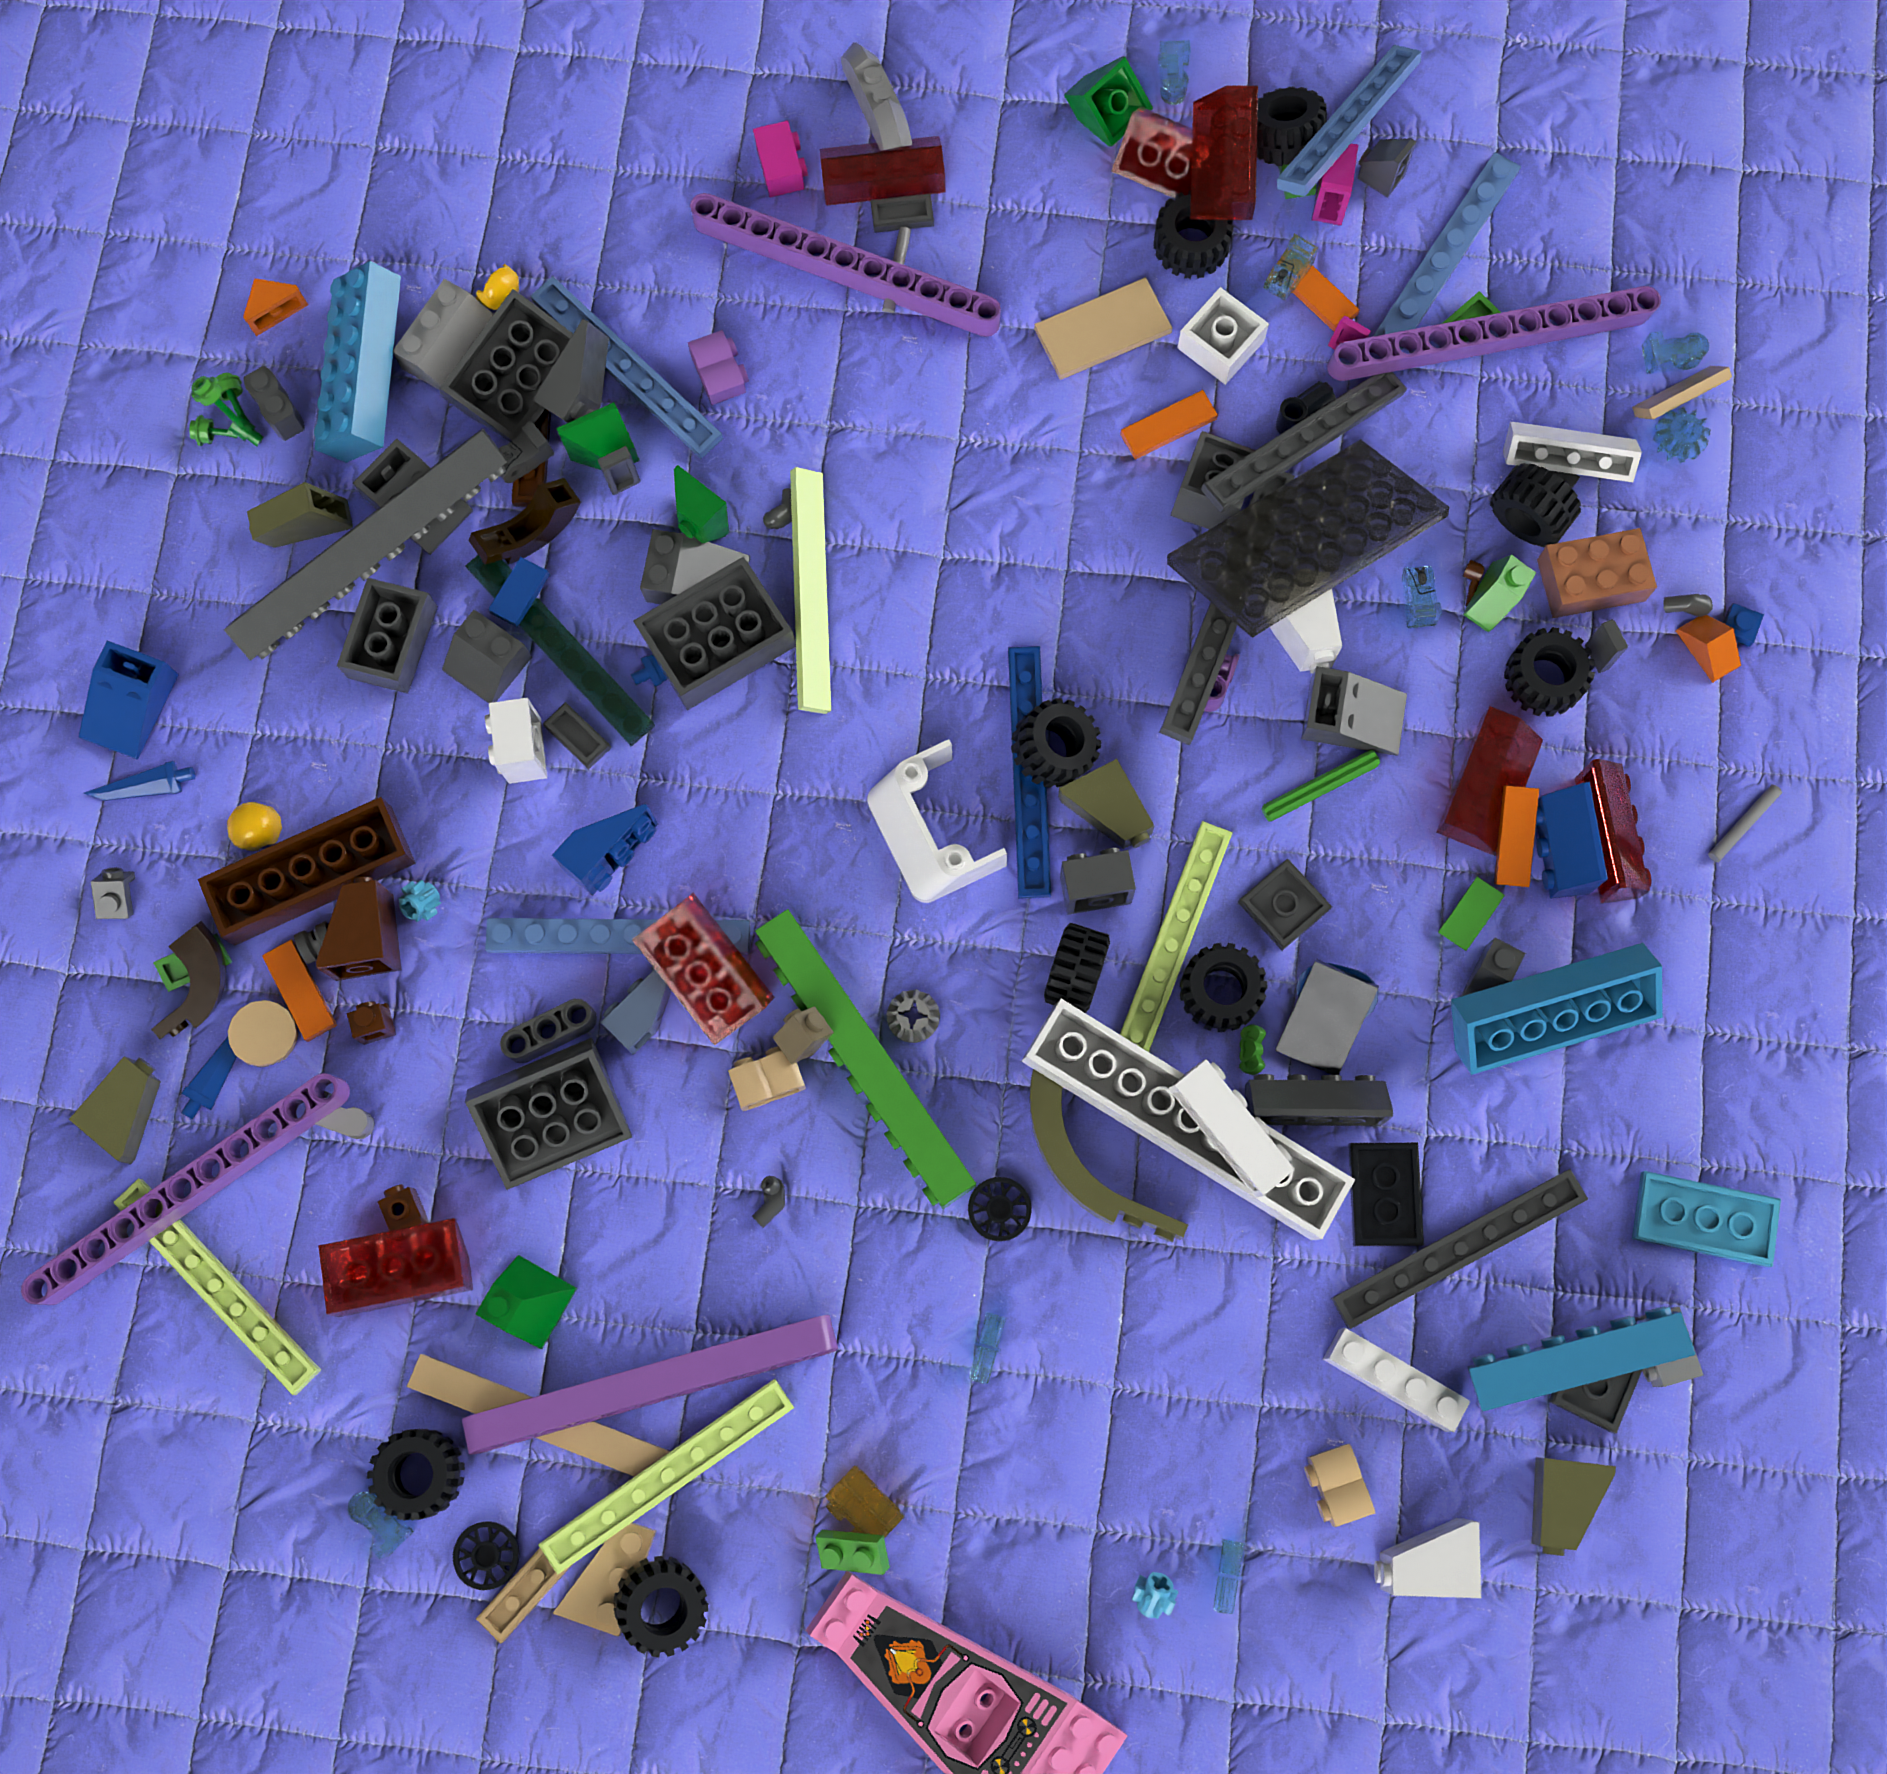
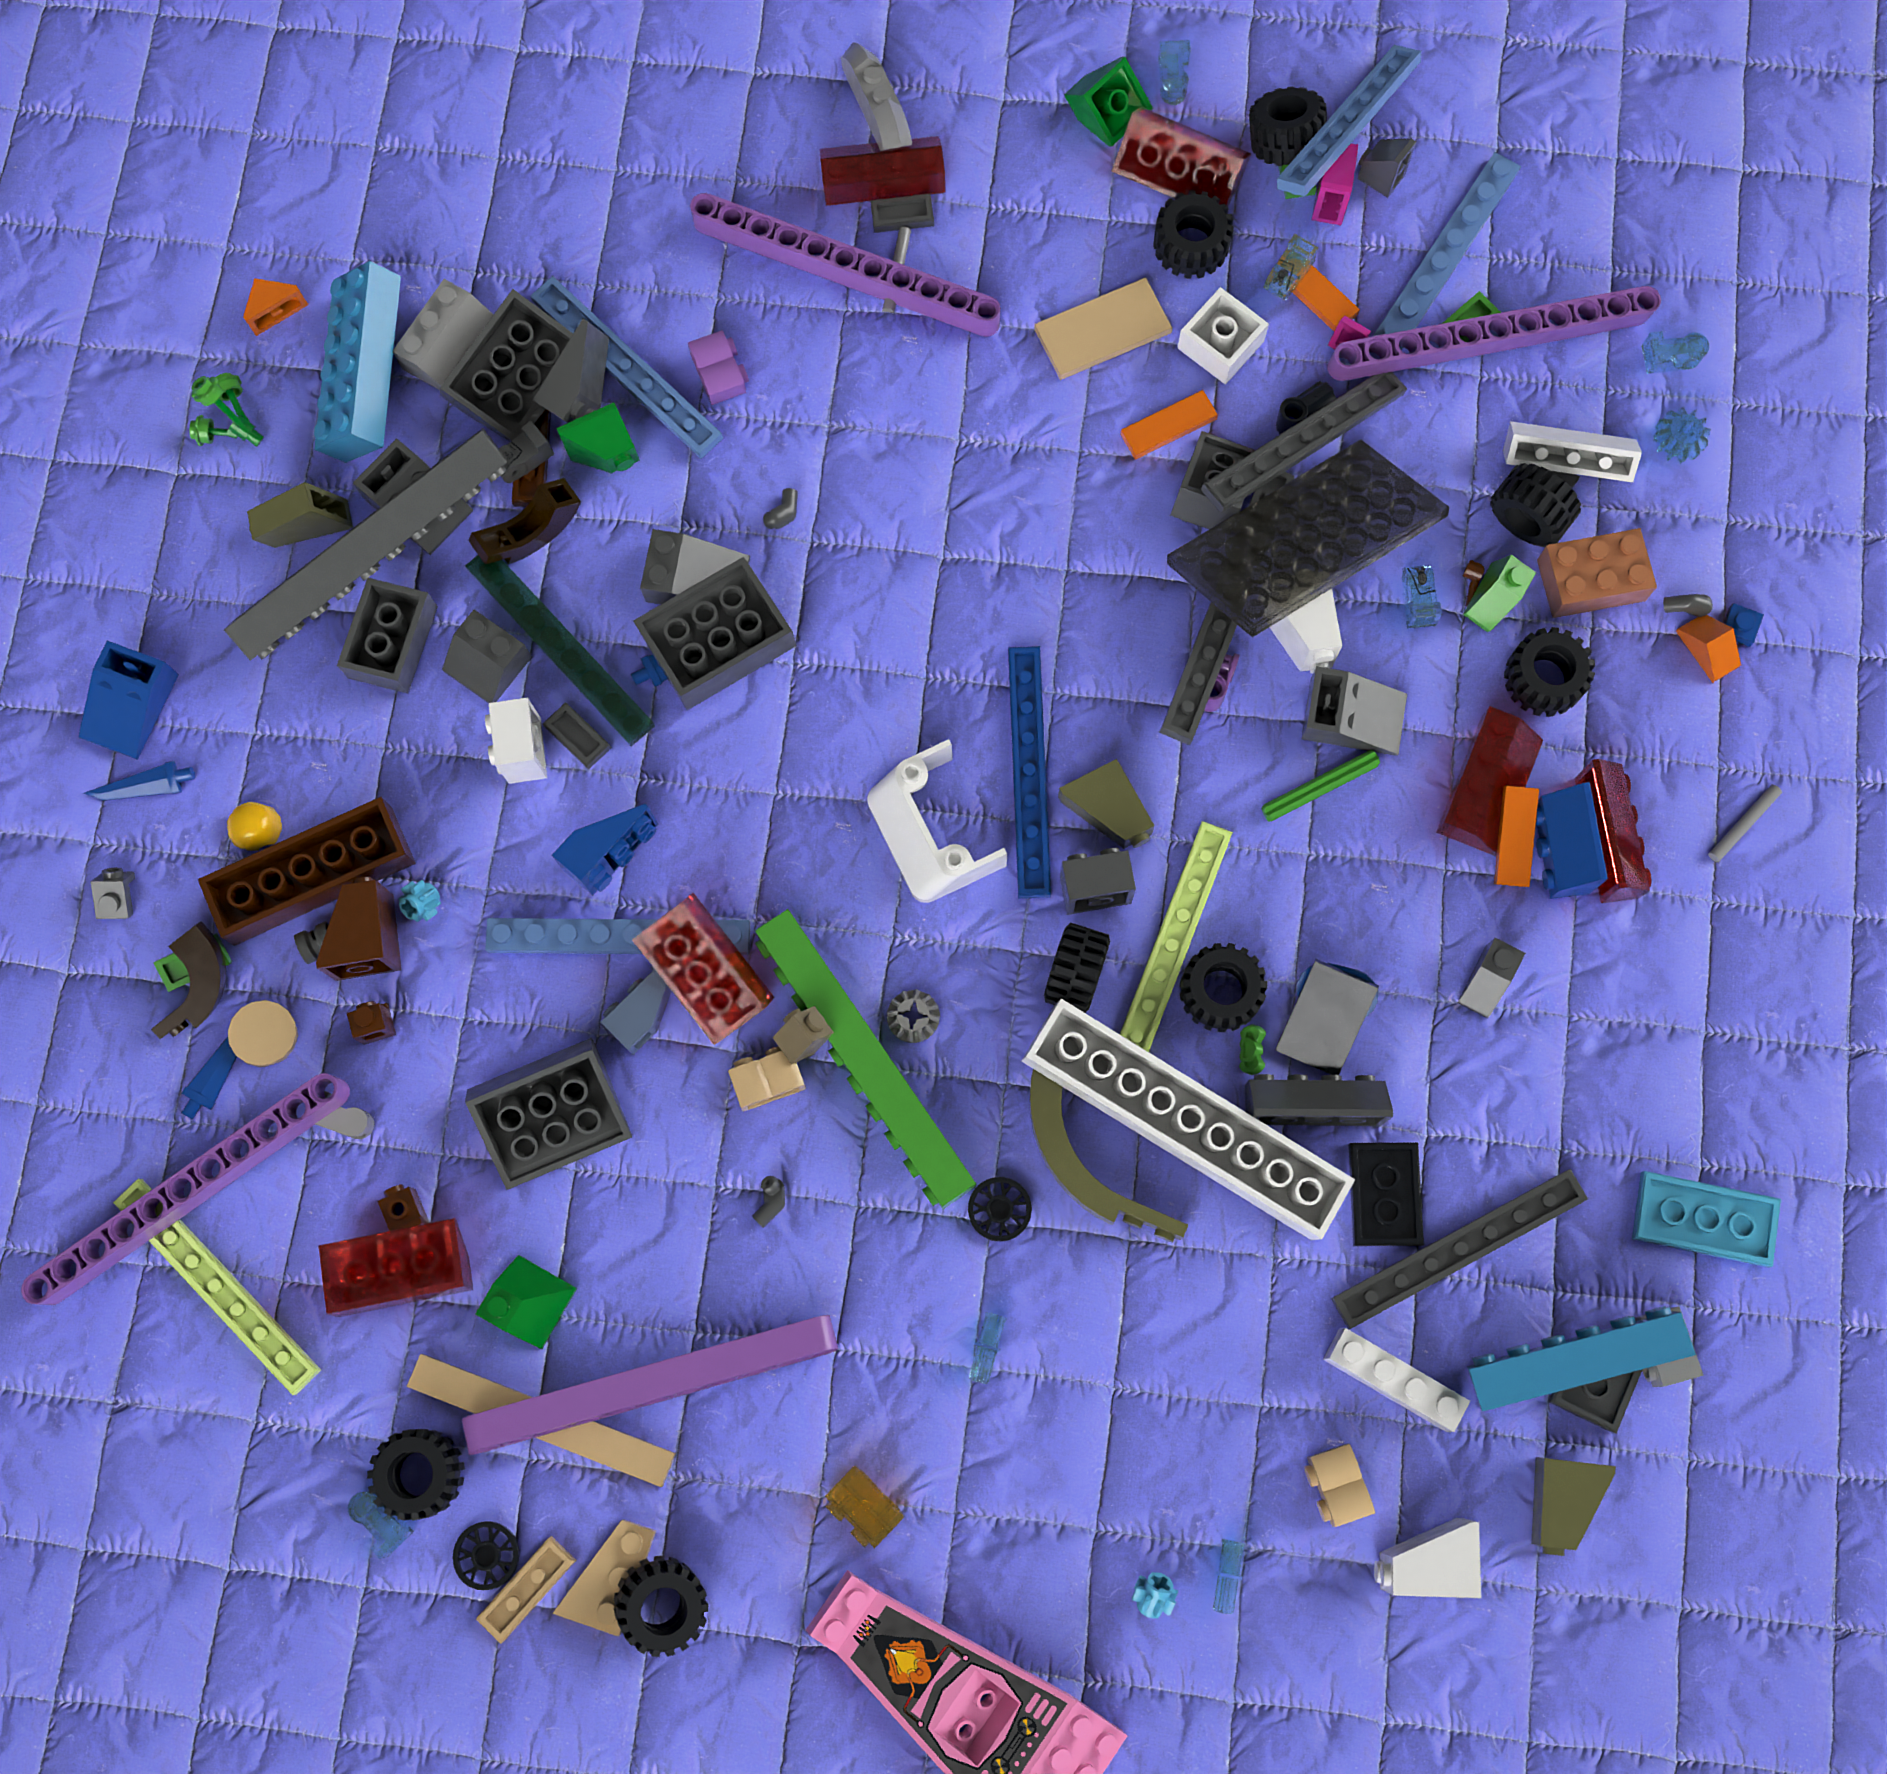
(120, 1109): olive slope -> none
(274, 403): dark grey brick -> none
(299, 990): orange tile -> none
(498, 287): yellow hair -> none
(519, 592): blue tile -> none
(532, 1031): dark grey beam -> none
(619, 470): dark grey tile -> none
(665, 1476): yellowish green tile -> none
(699, 509): green slope -> none
(779, 158): dark pink brick -> none
(810, 591): yellowish green tile -> none
(852, 1552): bright green plate -> none
(1075, 731): black tyre -> none
(1224, 154): clear red slope -> none
(1231, 1128): white brick -> none
(1284, 904): dark grey tile -> none
(1471, 913): bright green slope -> none
(1557, 1008): dark azure brick -> none
(1606, 645): dark grey tile -> none
(1682, 392): tan tile -> none

